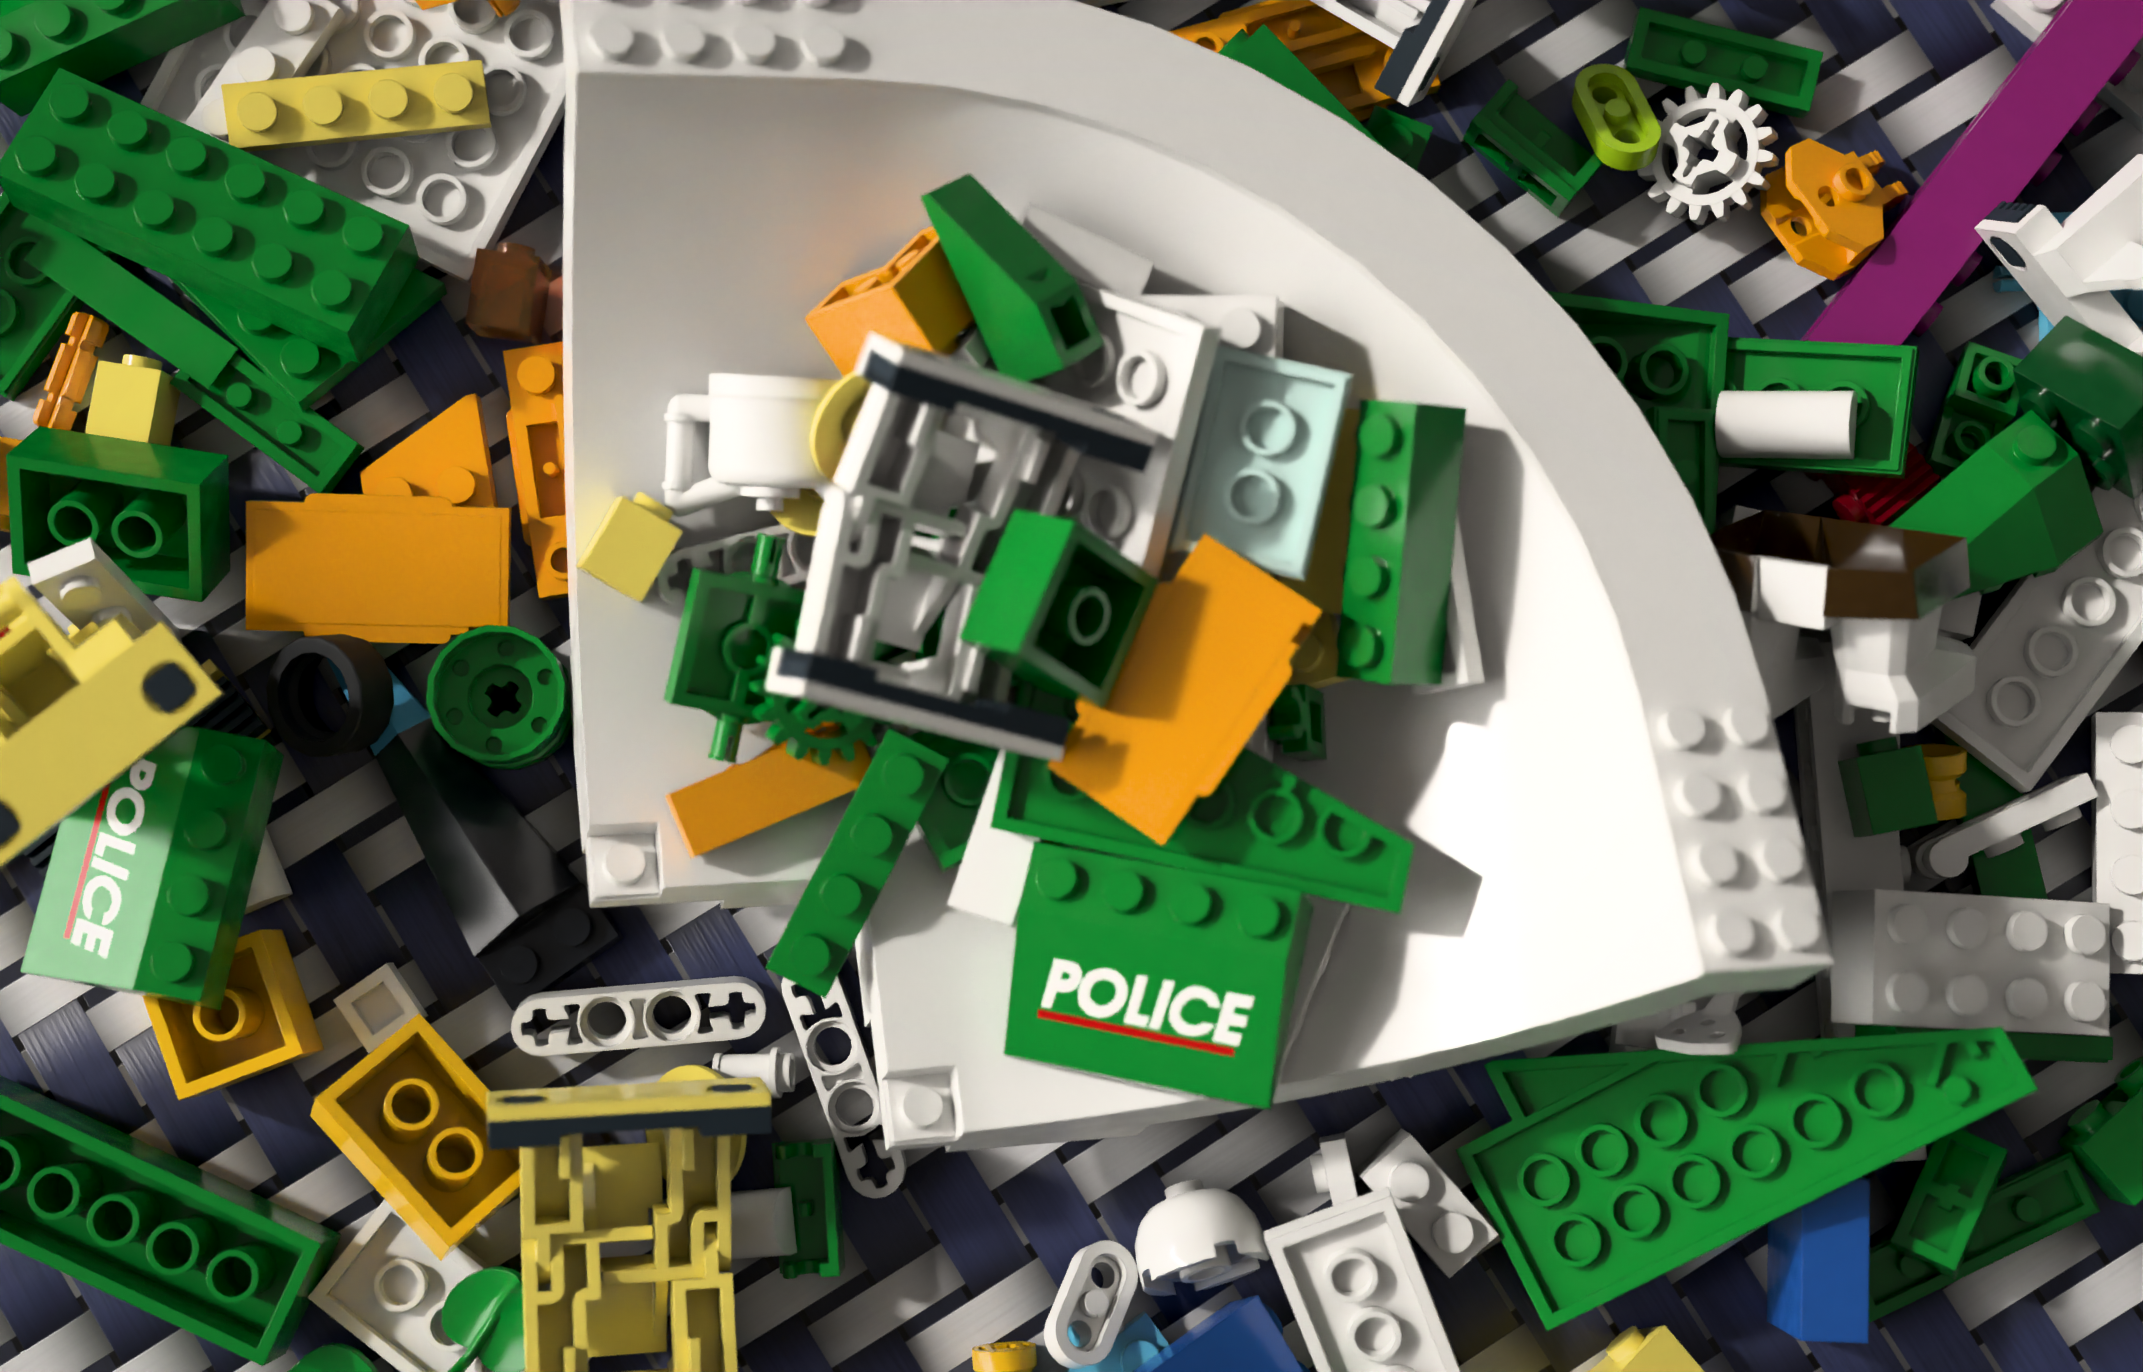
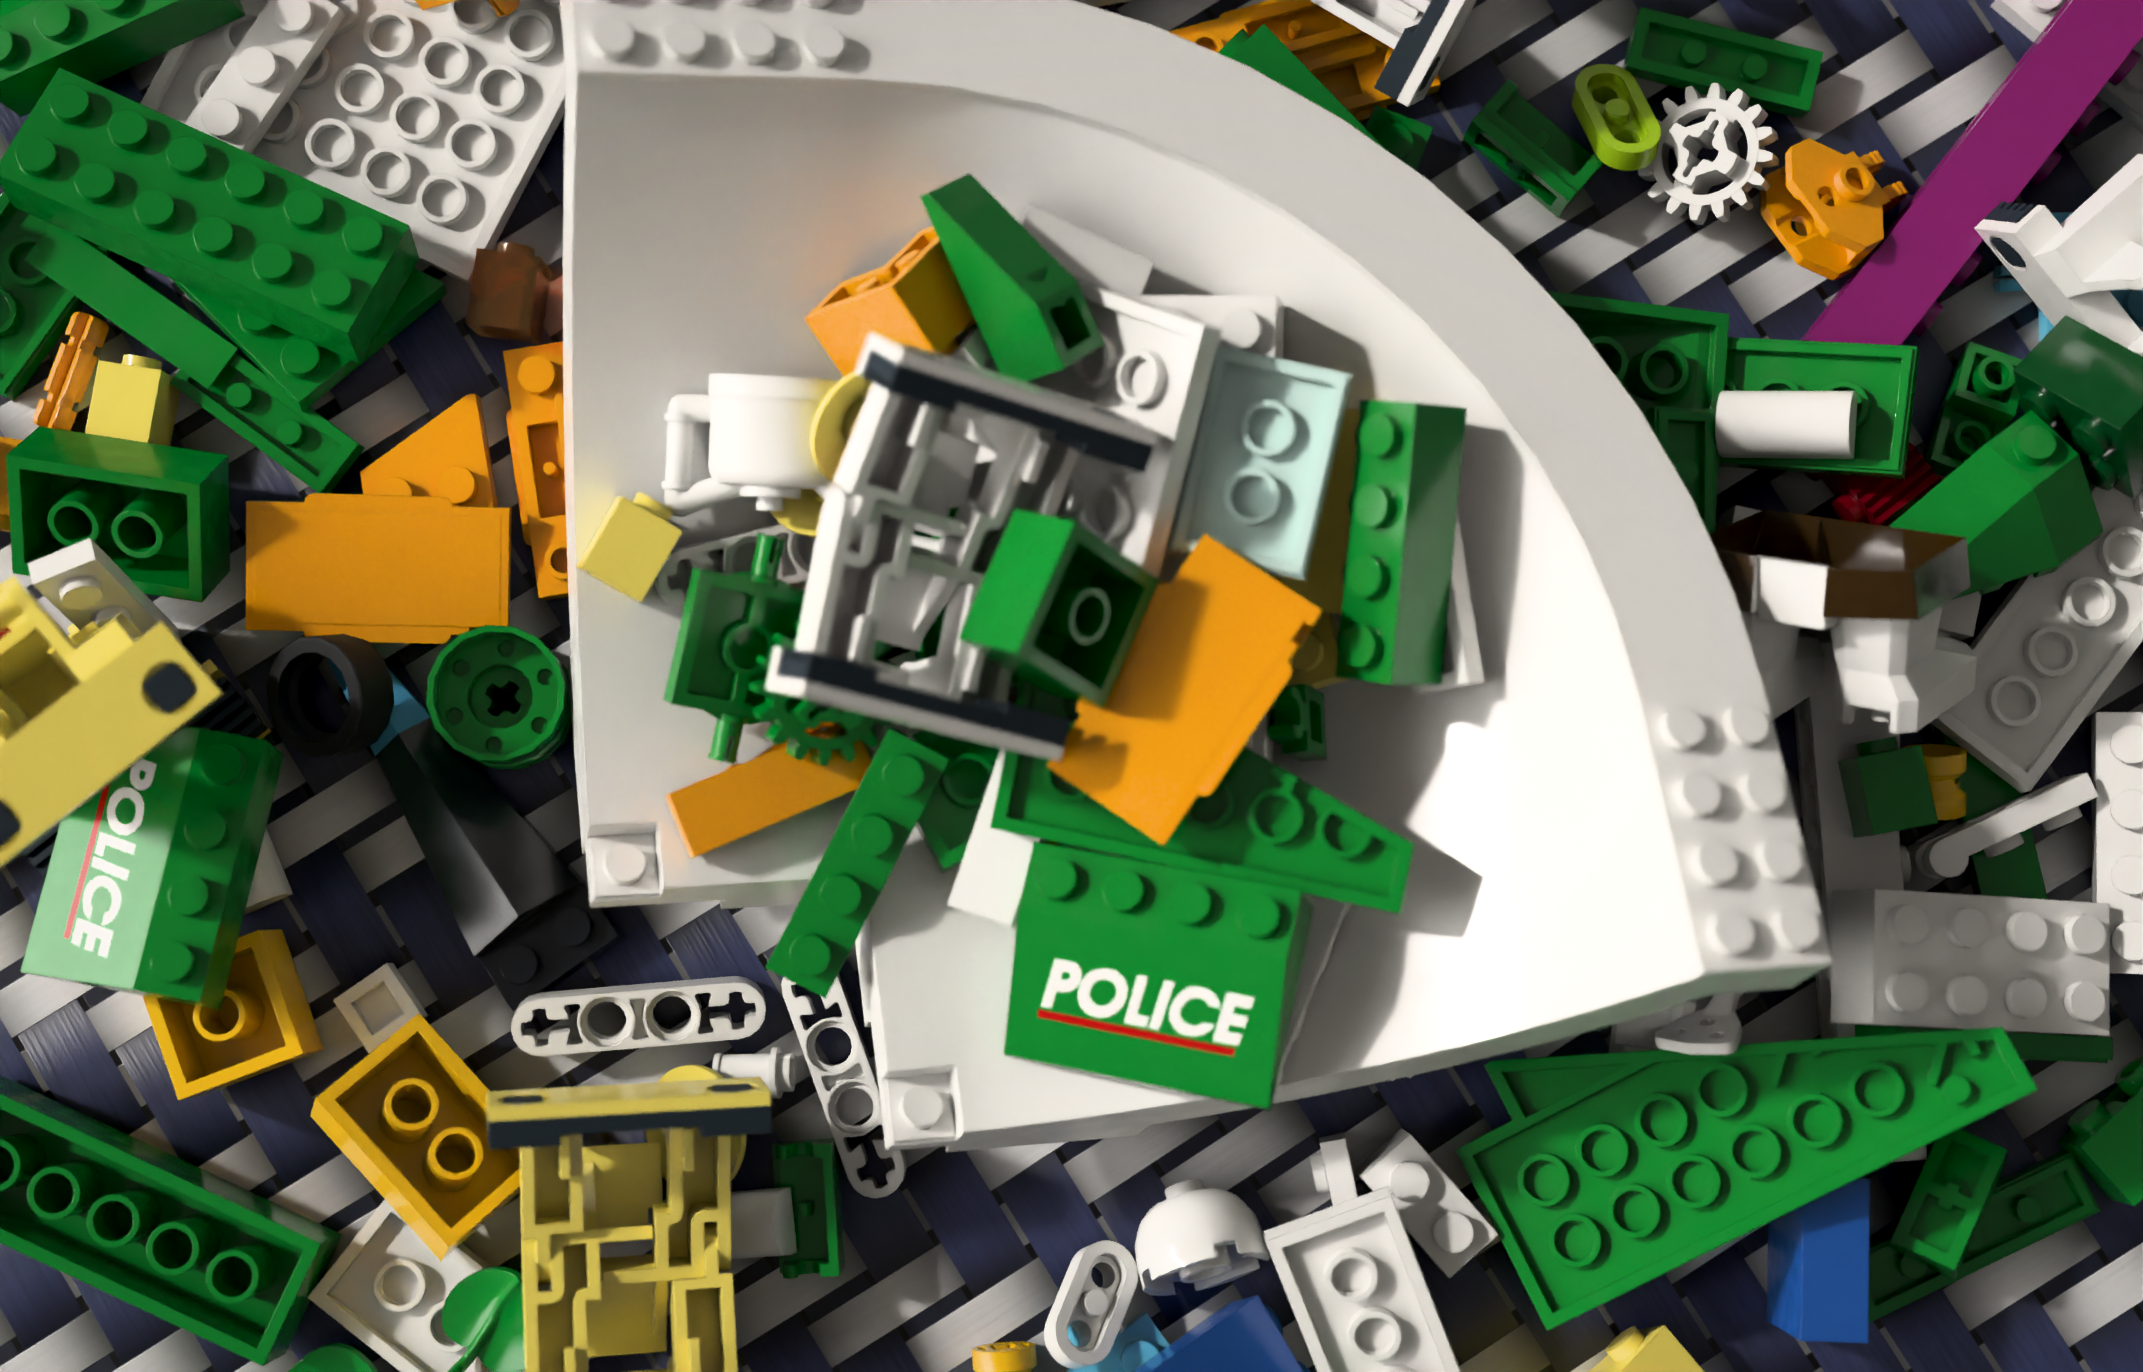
(356, 106): light yellow plate -> none

